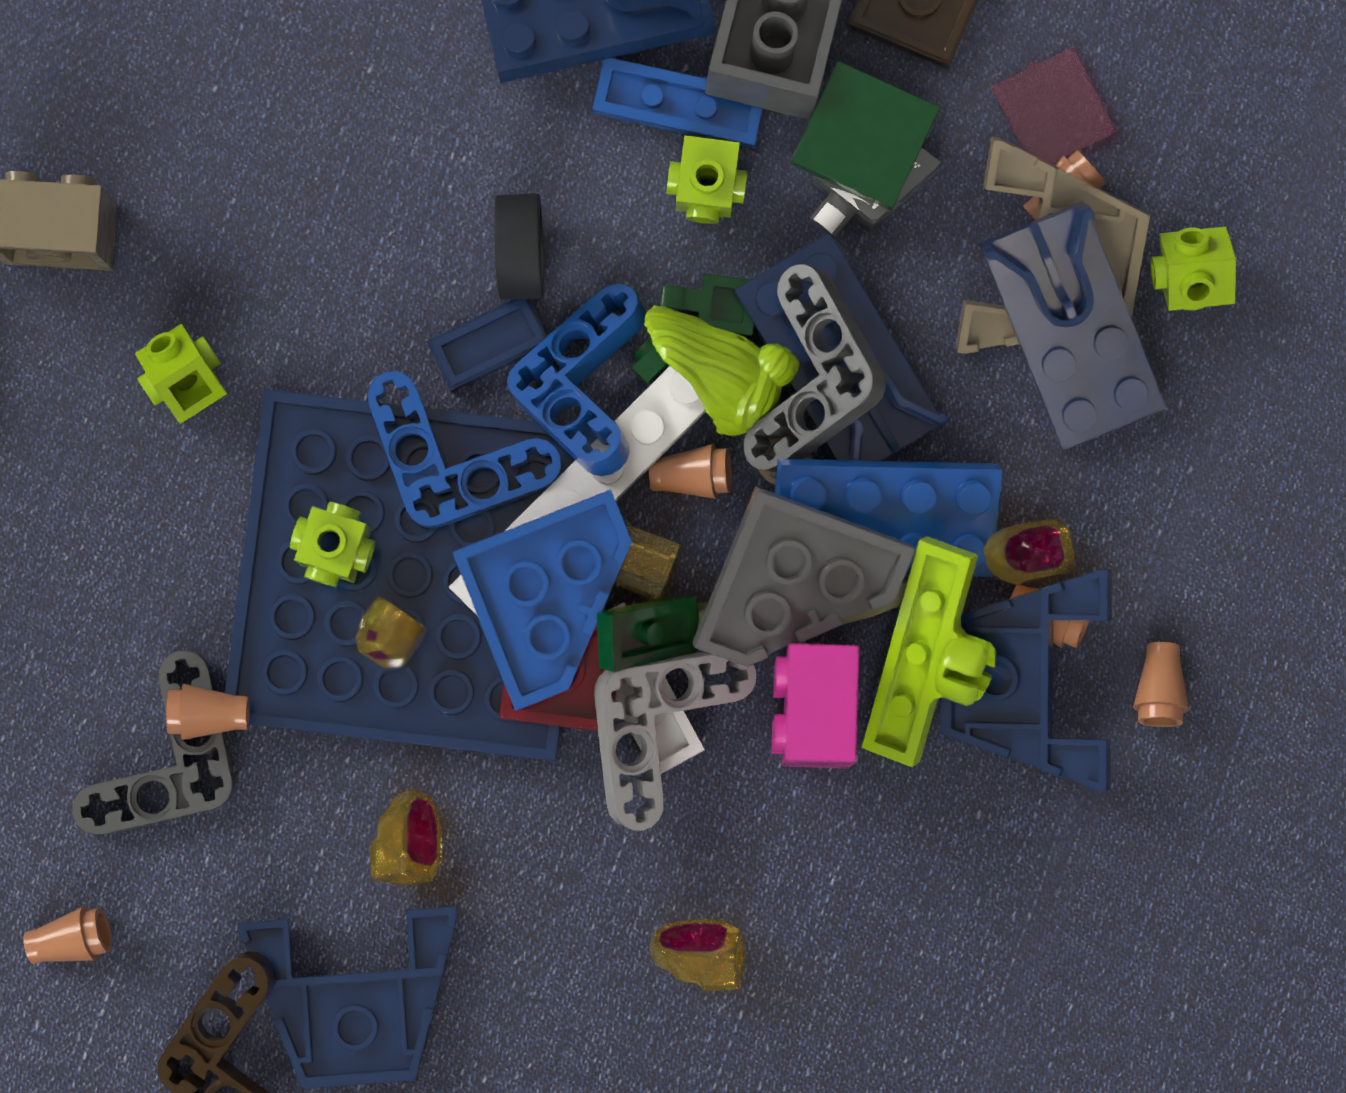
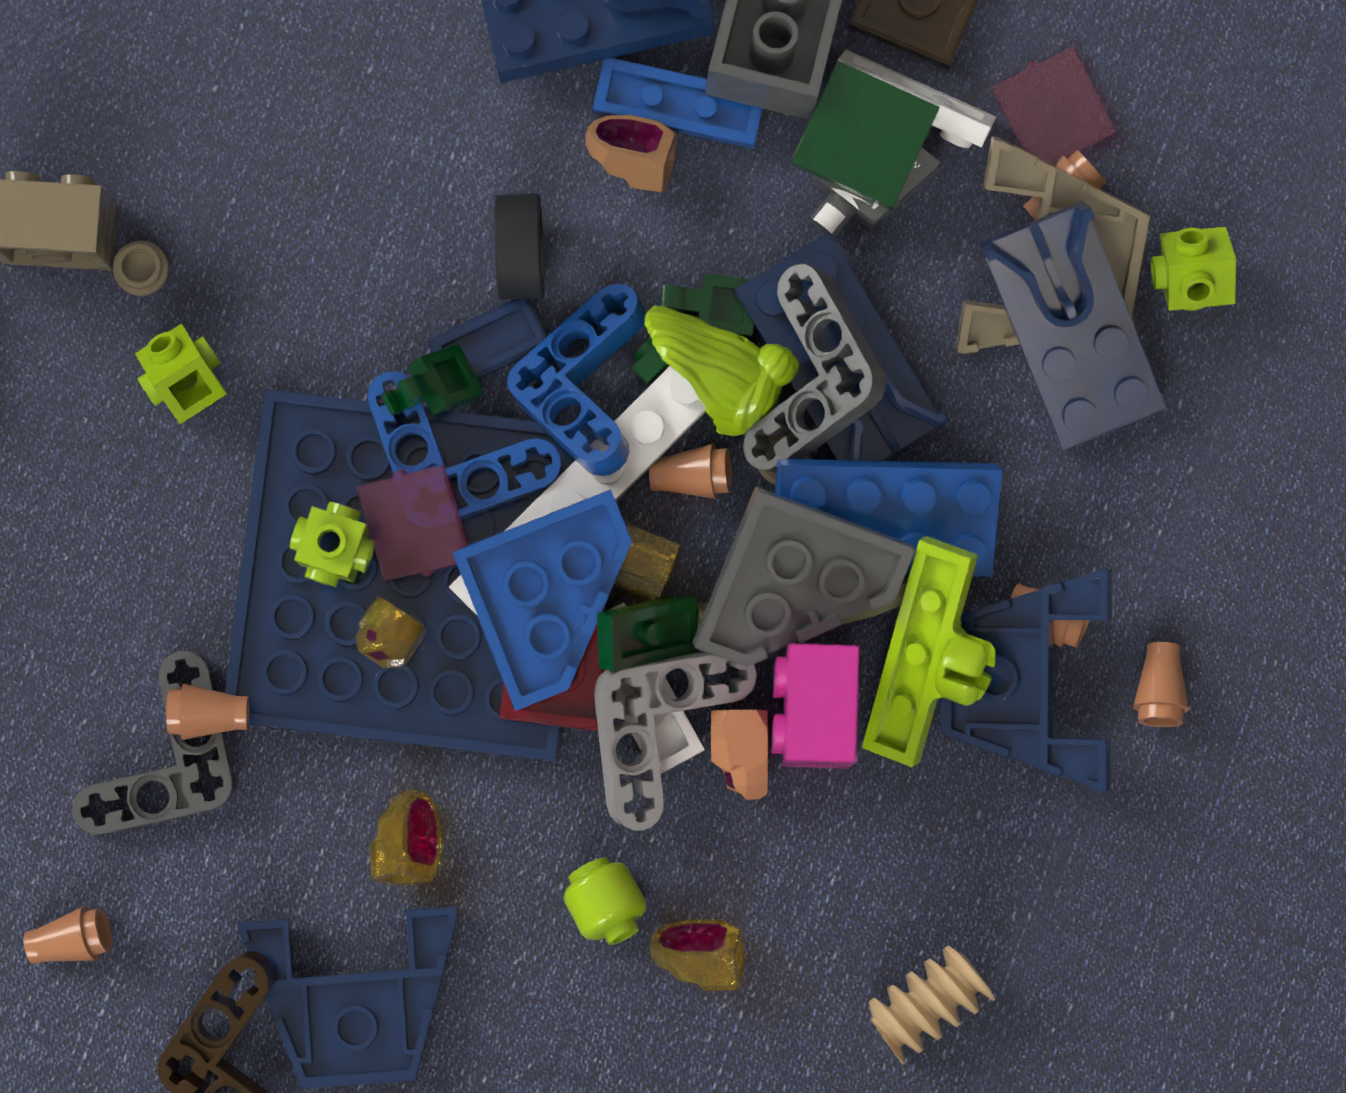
(140, 268): none -> dark tan plate
(413, 521): none -> clear pink piece
(438, 378): none -> dark green plate
(605, 901): none -> lime head
(634, 150): none -> medium nougat rock
(707, 160): lime brick -> none
(741, 750): none -> nougat rock
(928, 1002): none -> tan piece
(958, 120): none -> white plate
(1030, 552): rock -> none

